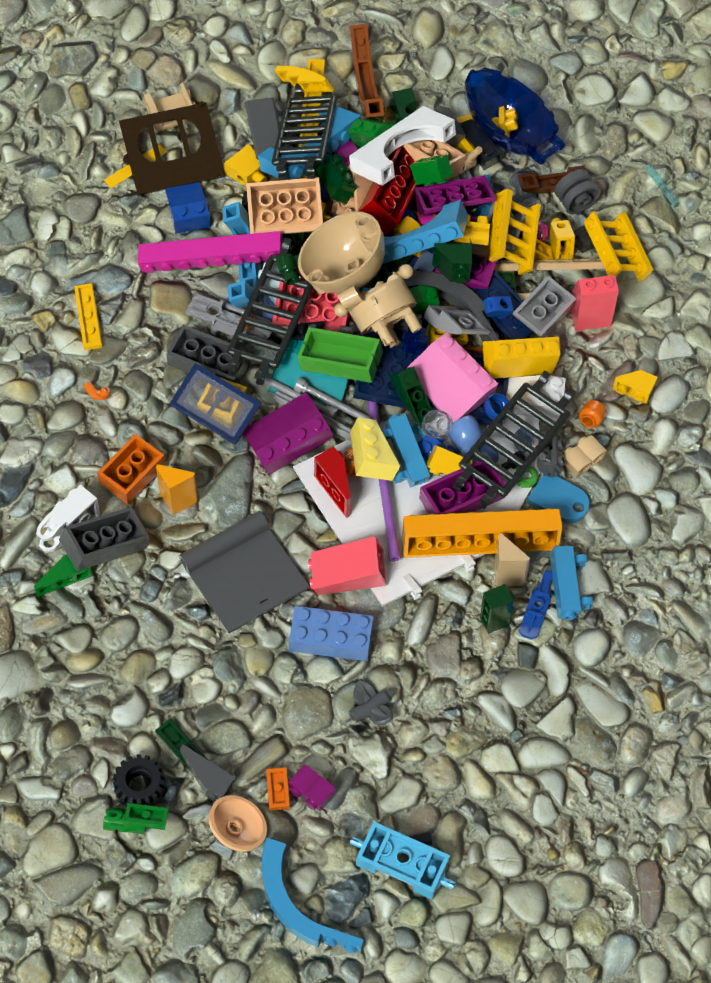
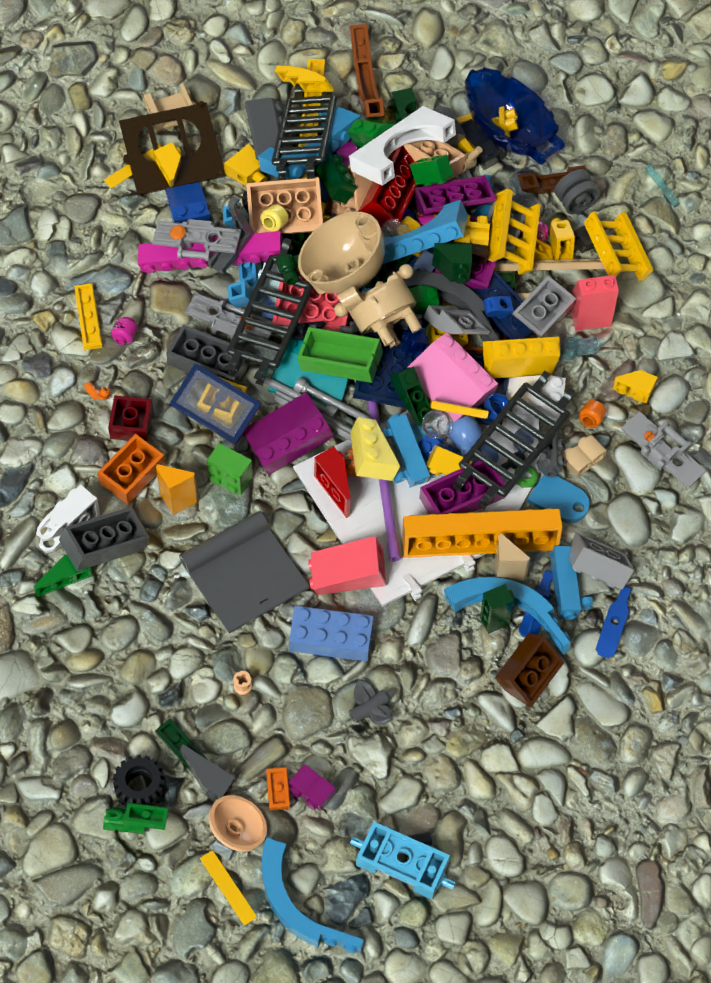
(124, 330): none -> dark pink head
(130, 417): none -> dark red brick
(168, 160): none -> yellow slope
(196, 231): none -> light grey piece
(221, 261): none -> dark grey hinge
(228, 888): none -> yellow sticker
(229, 469): none -> bright green brick
(246, 686): none -> light nougat bush
(274, 218): none -> light yellow head
(394, 228): none -> clear hair
(454, 408): none -> yellow tile
(471, 592): none -> dark azure arch
(529, 669): none -> reddish brown slope
(578, 347): none -> clear light blue piece
(600, 561): none -> light grey slope
(611, 633): none -> blue piece
(659, 453): none -> light grey piece

